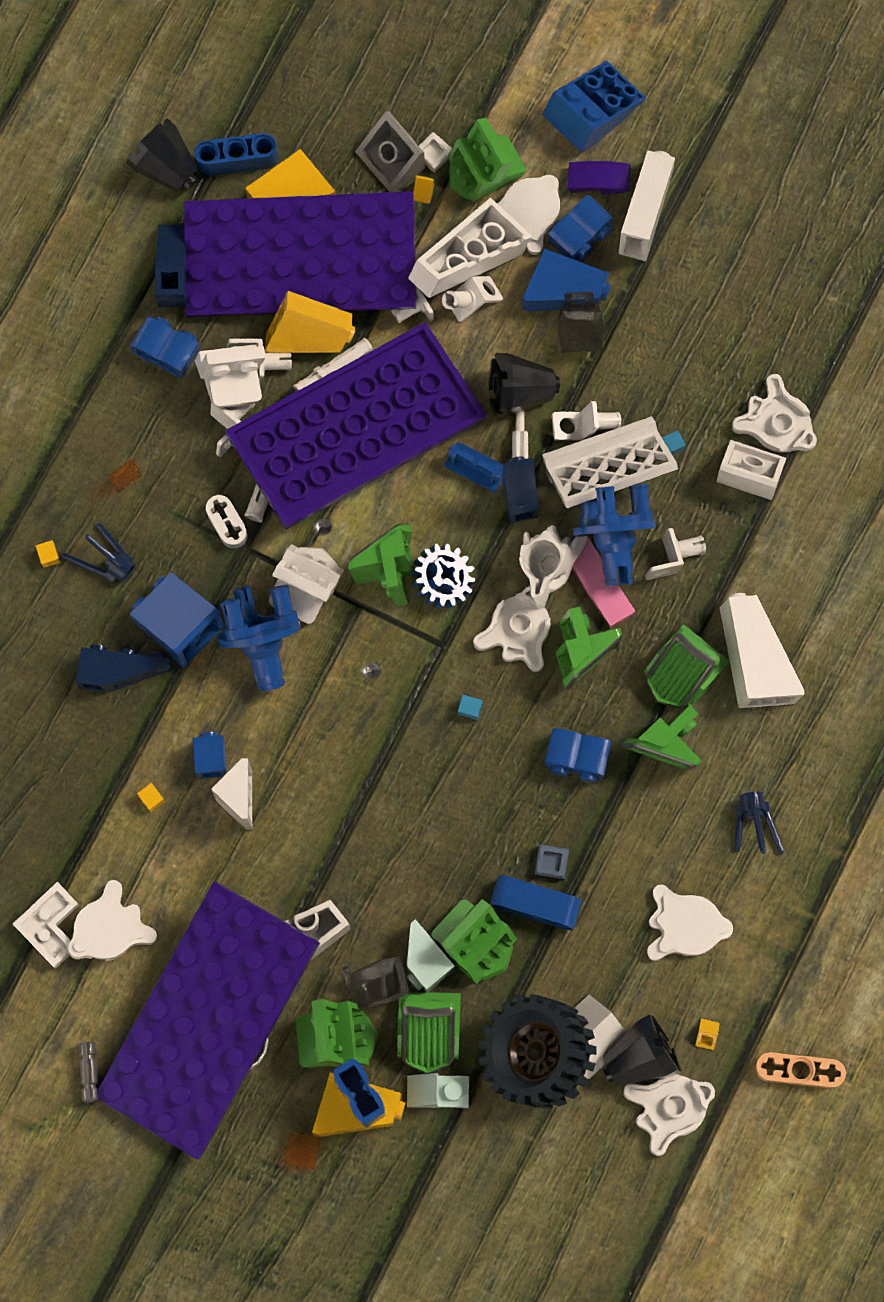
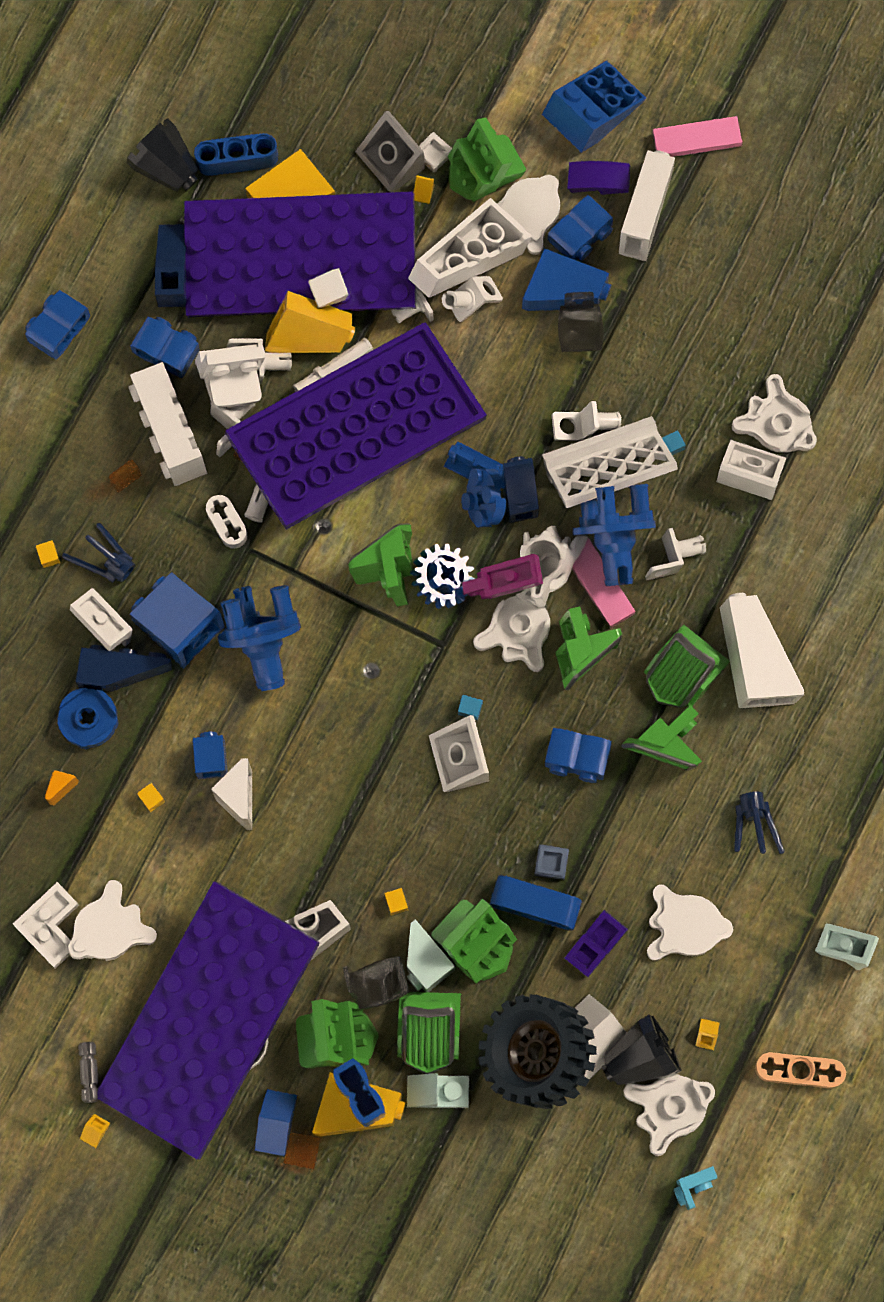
(57, 324): none -> blue brick
(59, 786): none -> light orange slope
(90, 701): none -> blue plate
(94, 1130): none -> yellow piece
(101, 620): none -> white panel
(168, 424): none -> white wedge
(275, 1122): none -> blue slope
(310, 578): white piece -> none
(328, 288): none -> white slope
(396, 901): none -> yellow piece
(459, 755): none -> white slope
(484, 497): none -> blue plate
(505, 578): none -> magenta hinge
(519, 384): black cone -> none
(520, 438): white axle -> none
(596, 943): none -> dark purple slope
(698, 137): none -> bright pink tile
(699, 1181): none -> medium azure bracket
(847, 945): none -> light aqua slope

